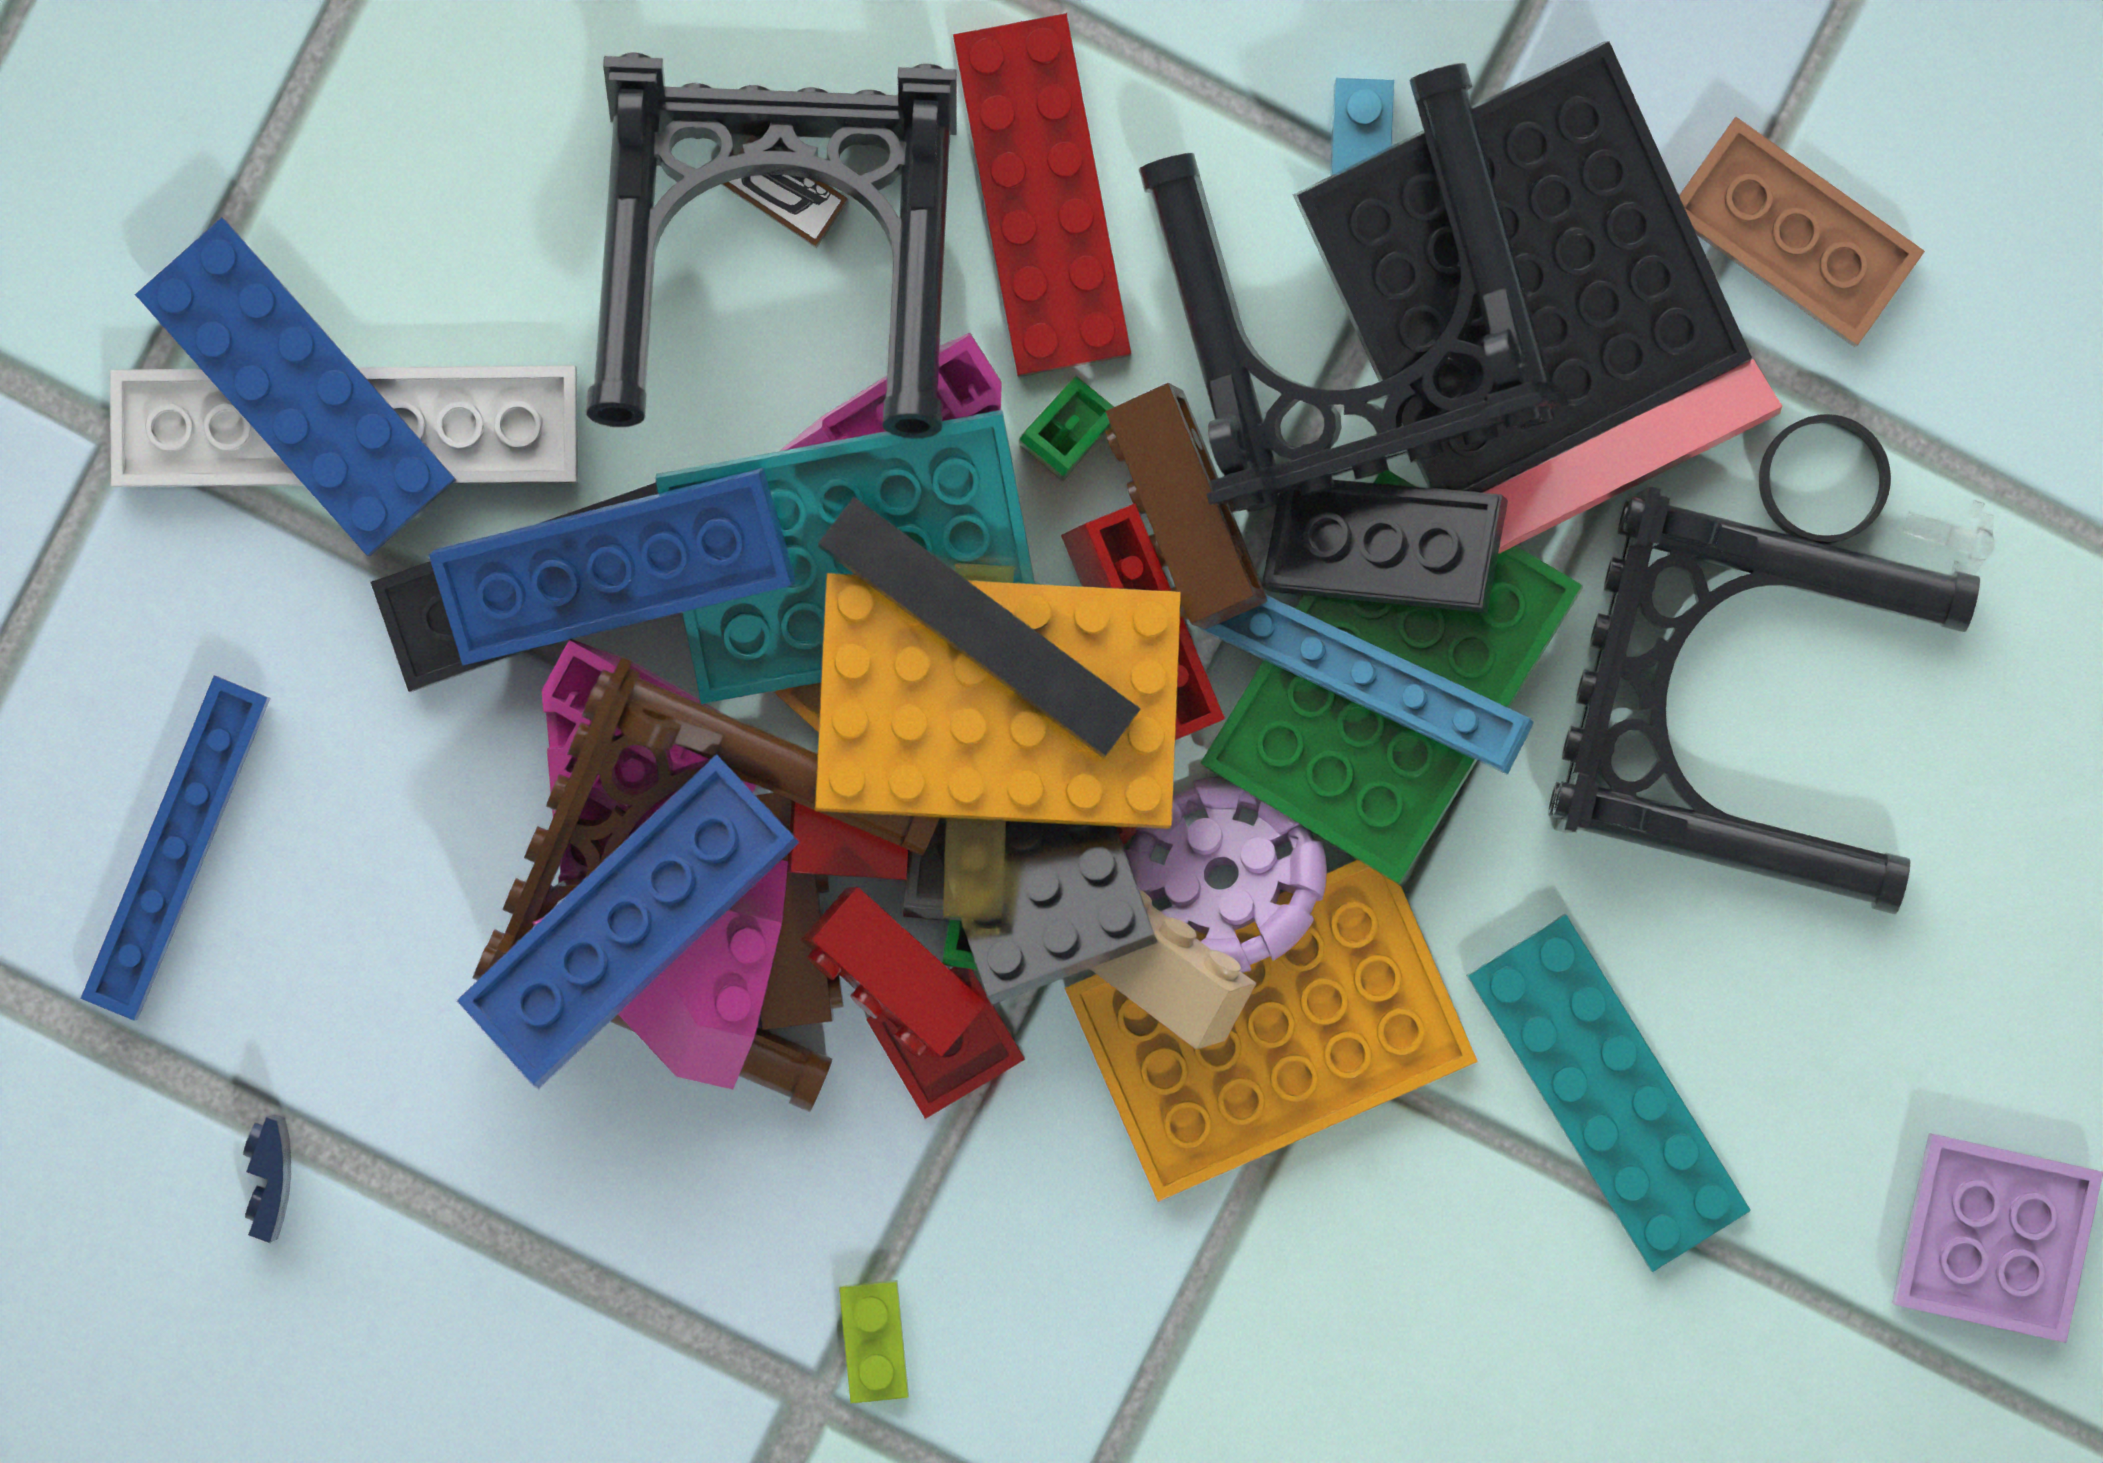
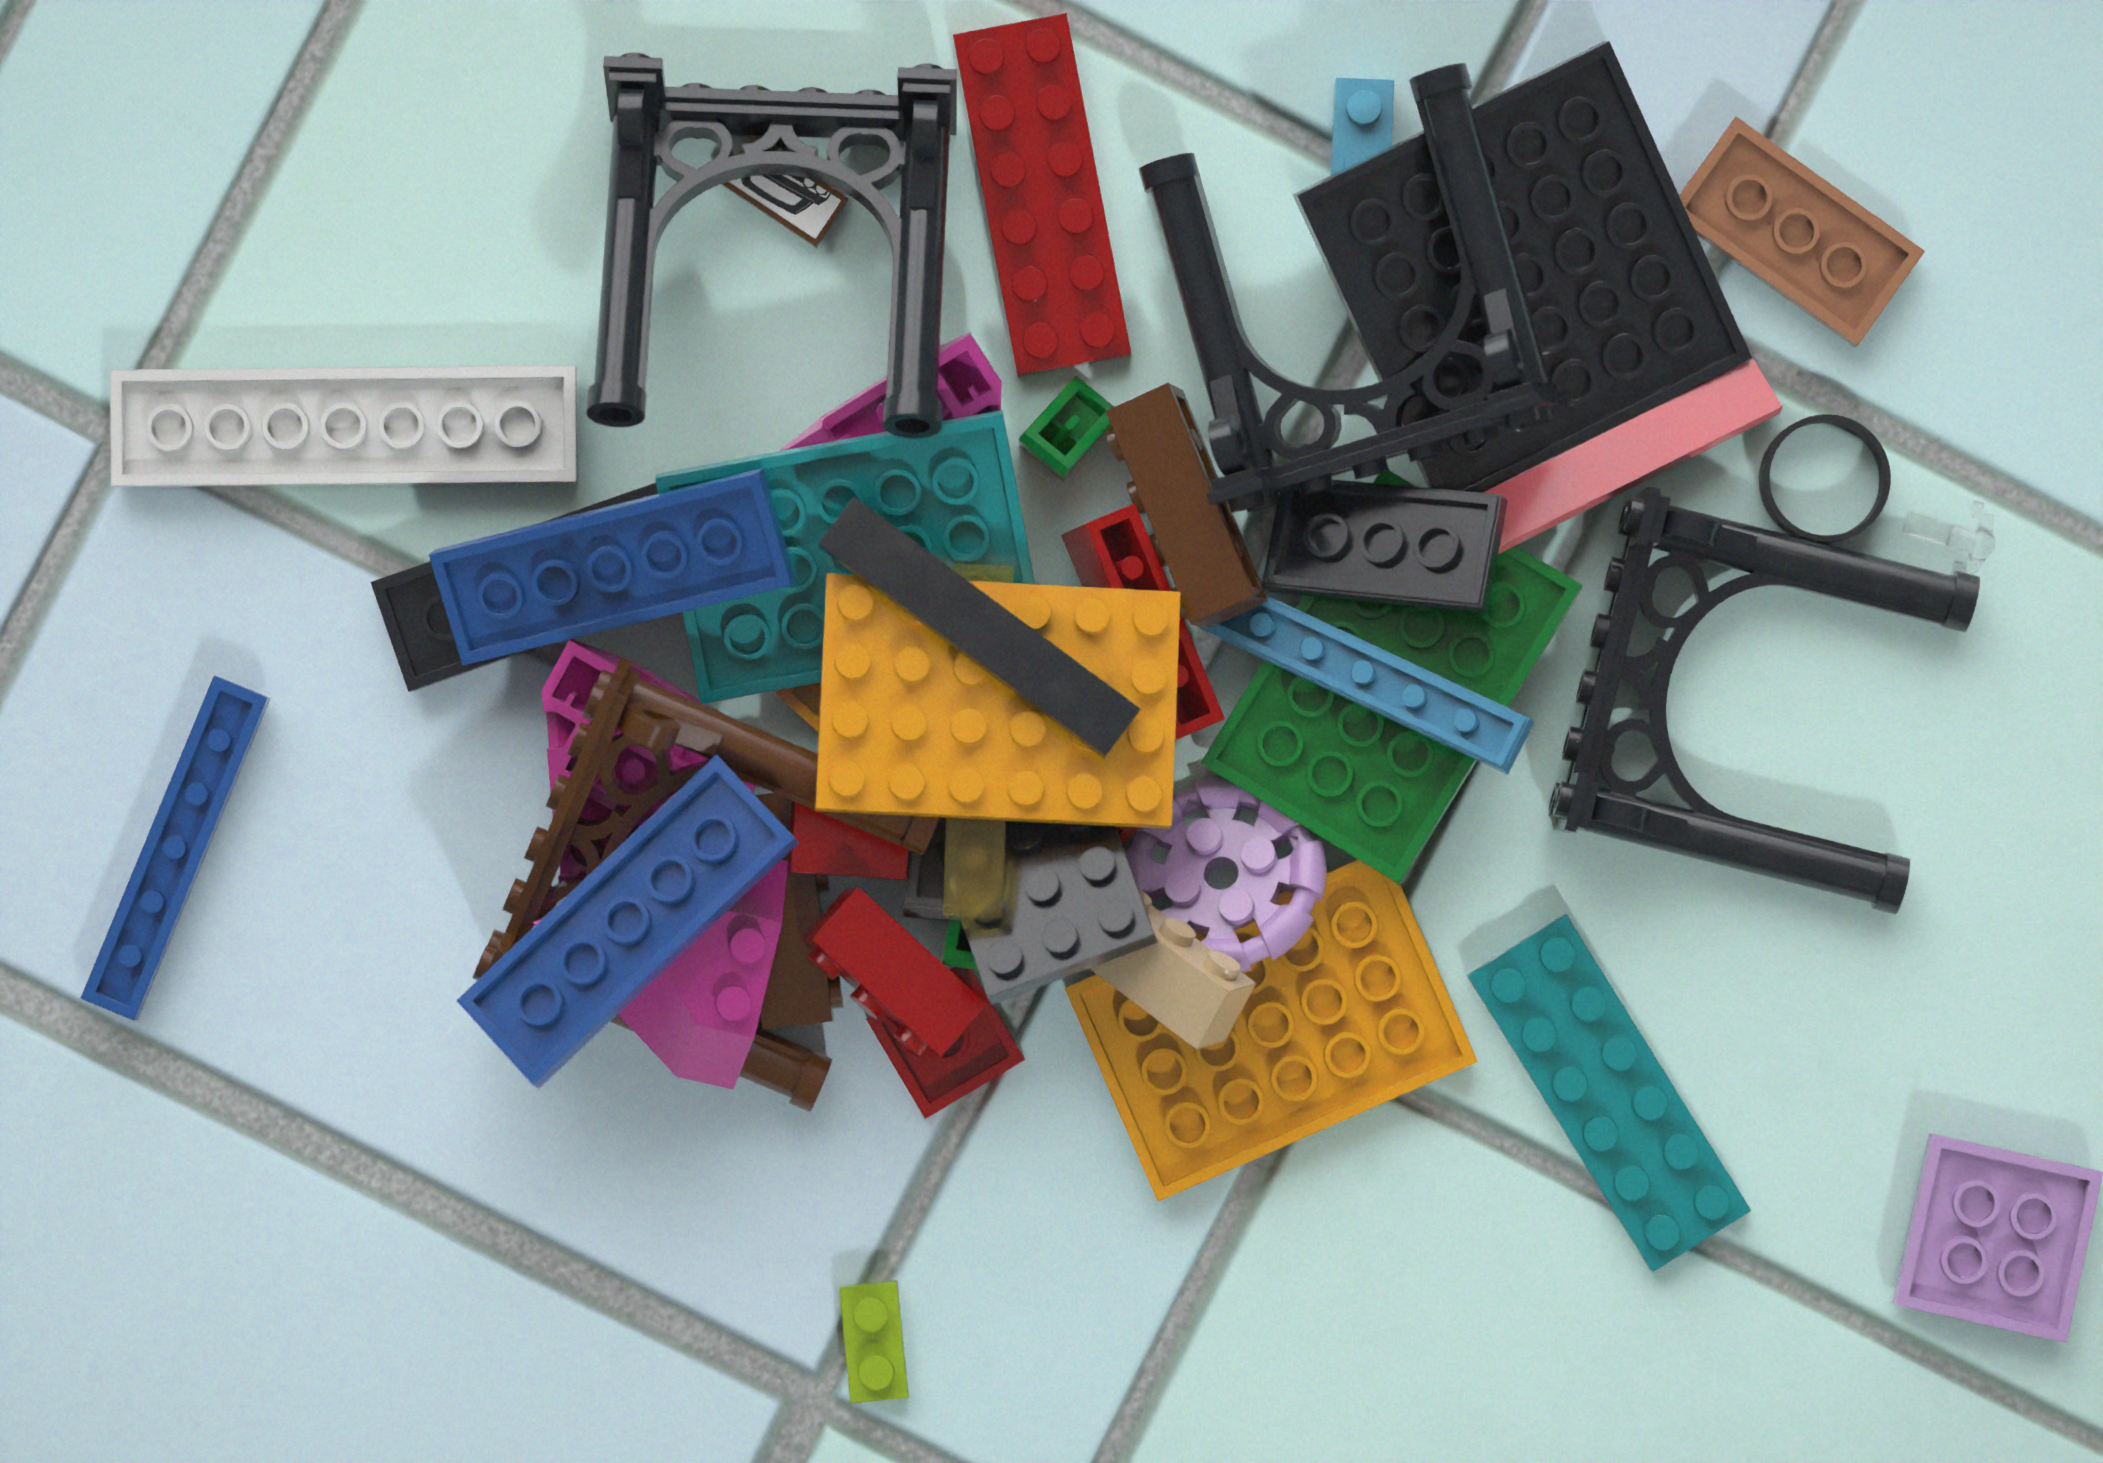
(270, 1159): dark blue slope -> none
(295, 387): blue plate -> none

